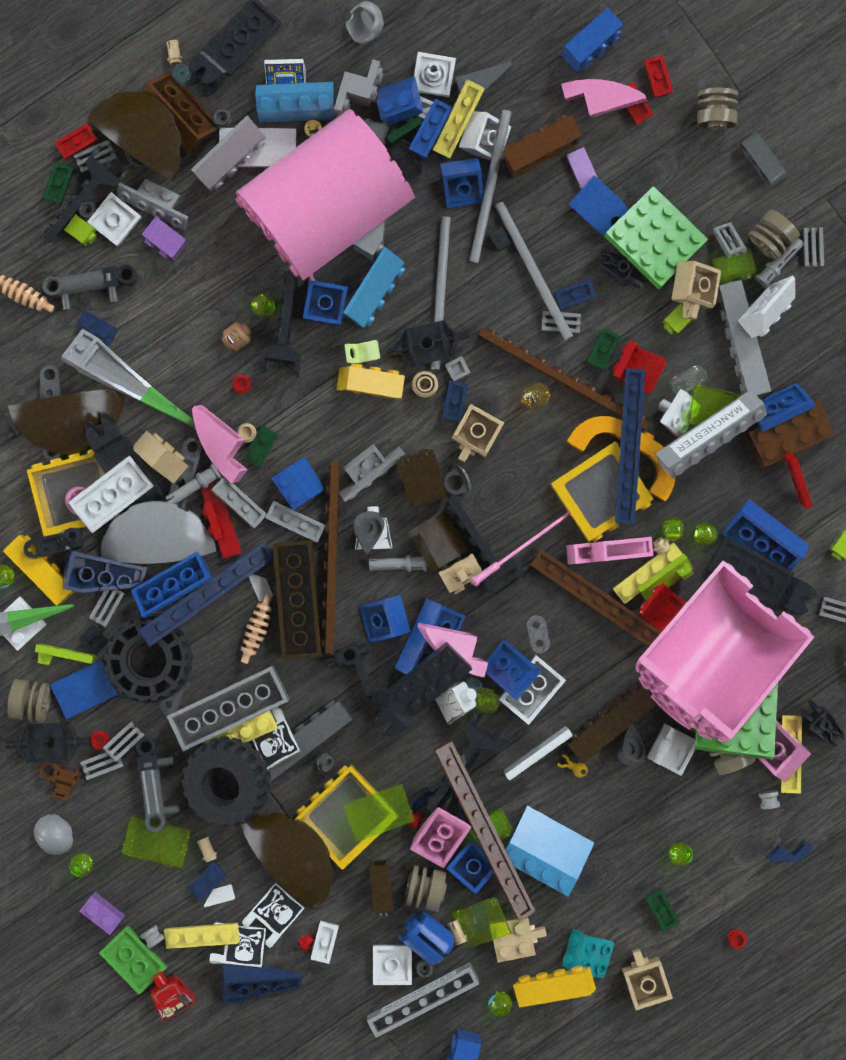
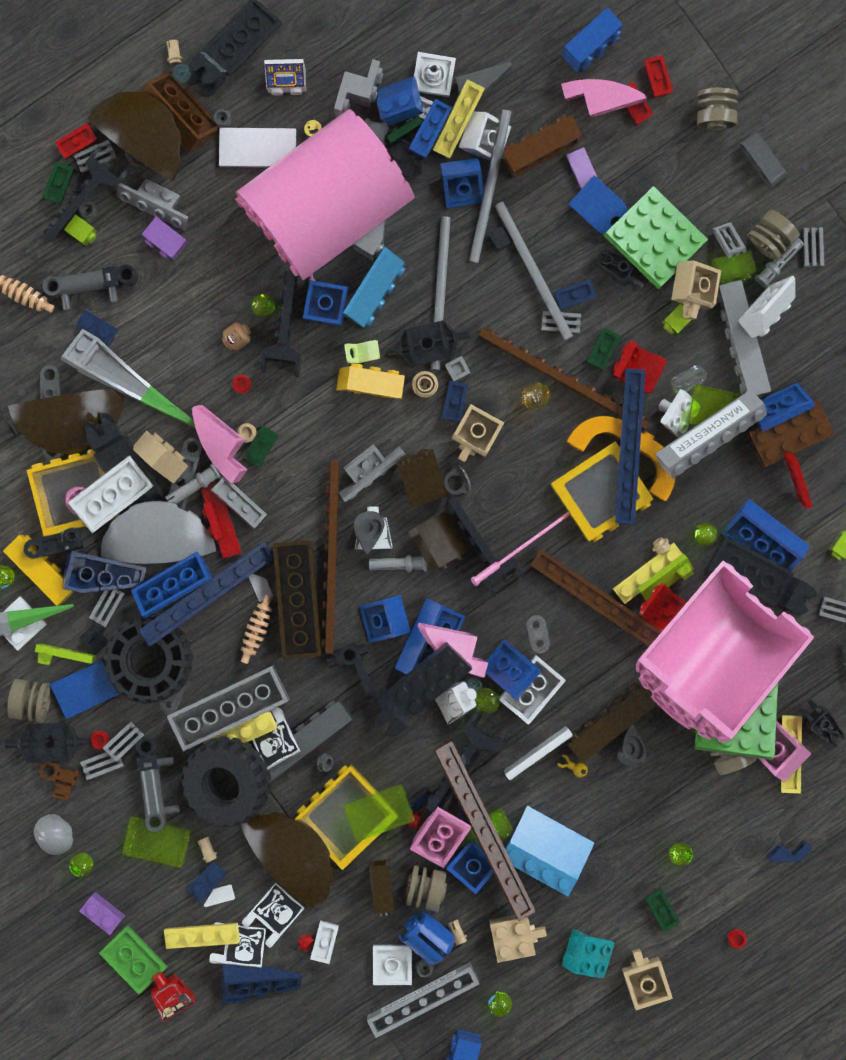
(114, 219): white plate -> none
(152, 936): light grey wheel -> none
(228, 154): light grey slope -> none
(295, 102): dark azure slope -> none
(295, 521): light grey plate -> none
(298, 483): blue slope -> none
(365, 22): light grey piece -> none
(460, 574): tan hinge -> none
(482, 922): clear neon green piece -> none
(554, 986): yellow brick -> none
(609, 550): bright pink slope -> none
(672, 528): clear neon green piece -> none
(672, 749): white plate -> none
(769, 799): light grey wheel -> none

